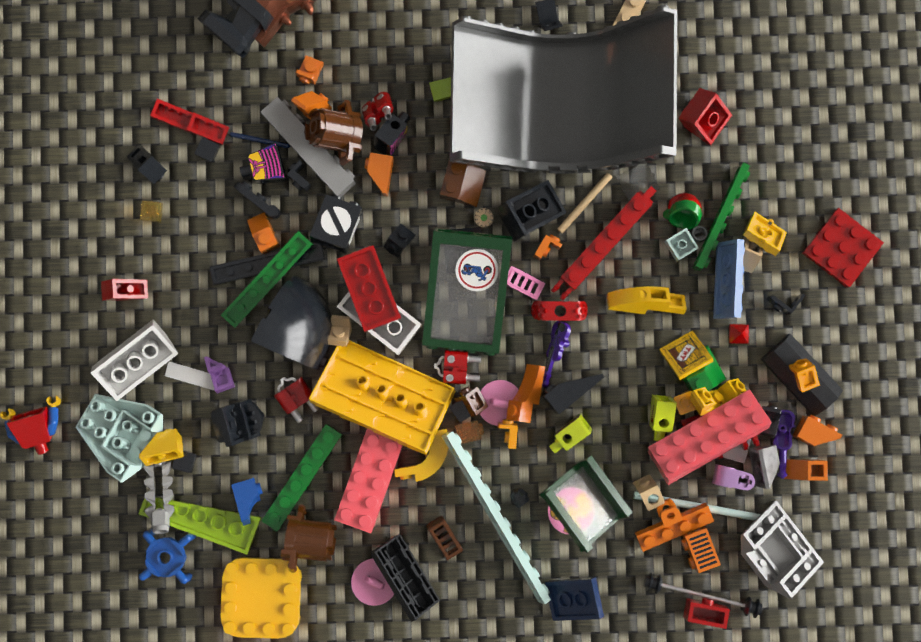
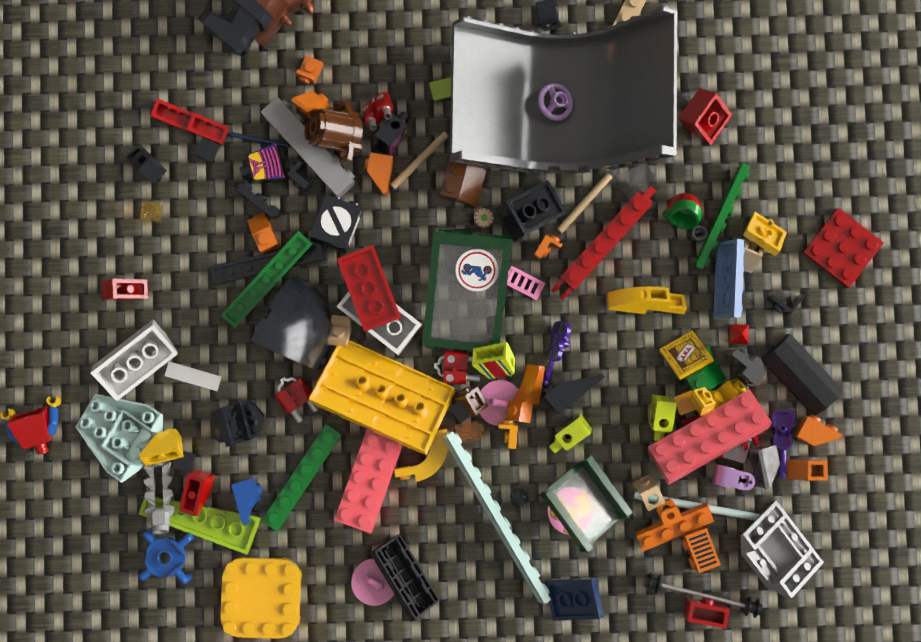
(196, 491): none -> red slope
(220, 375): medium lavender slope -> none
(307, 540): reddish brown container -> none
(399, 240): black bracket -> none
(419, 160): none -> tan bar
(434, 525): reddish brown slope -> none
(494, 361): none -> neon yellow torso
(546, 310): red piece -> none
(563, 96): none -> lavender piece
(681, 244): light aqua piece -> none
(749, 369): none -> dark grey brick
(774, 415): black bracket -> none
(805, 374): light orange bracket -> none

